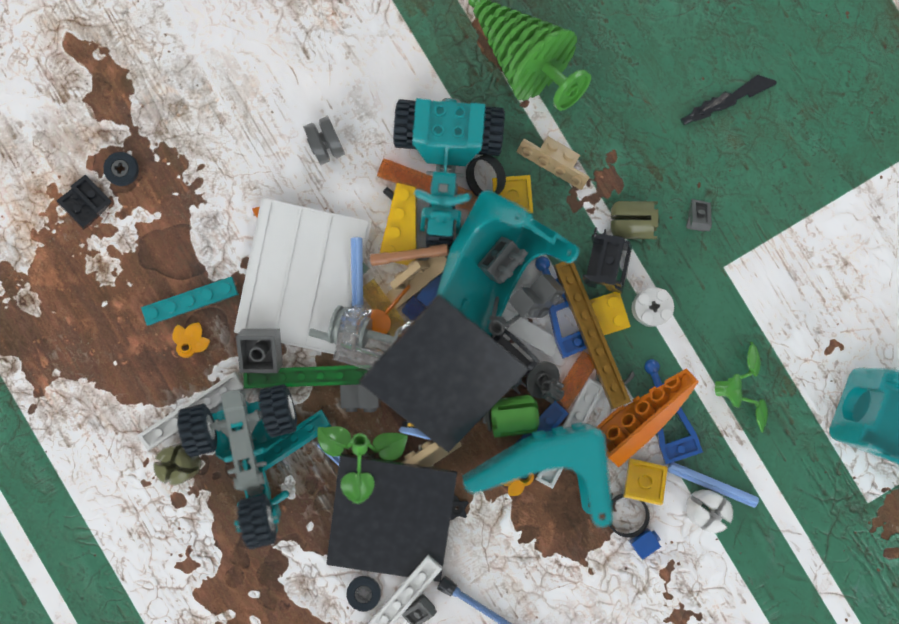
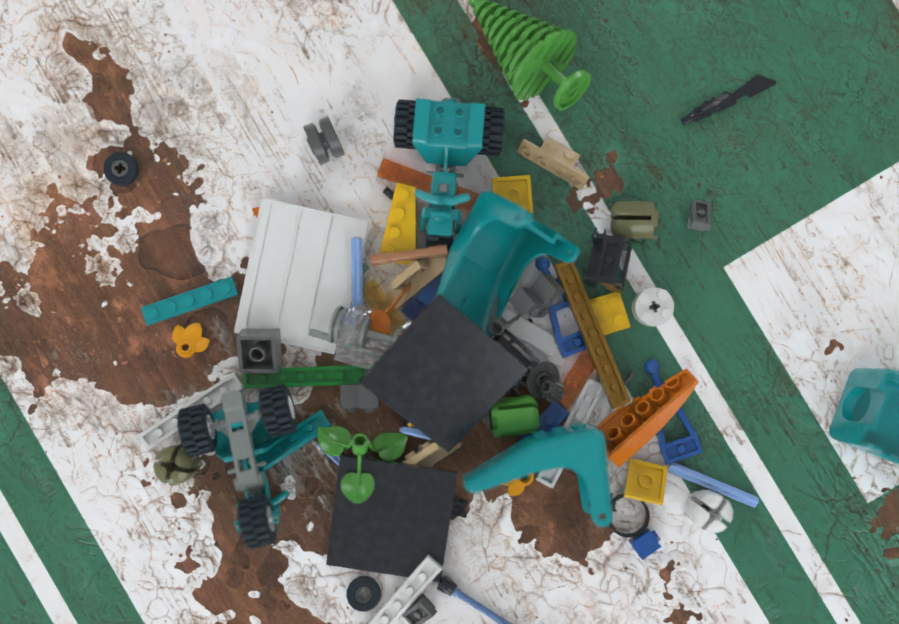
(84, 202): black slope -> none
(498, 168): black tyre -> none
(502, 260): dark grey brick -> none
(732, 387): bright green plant -> none

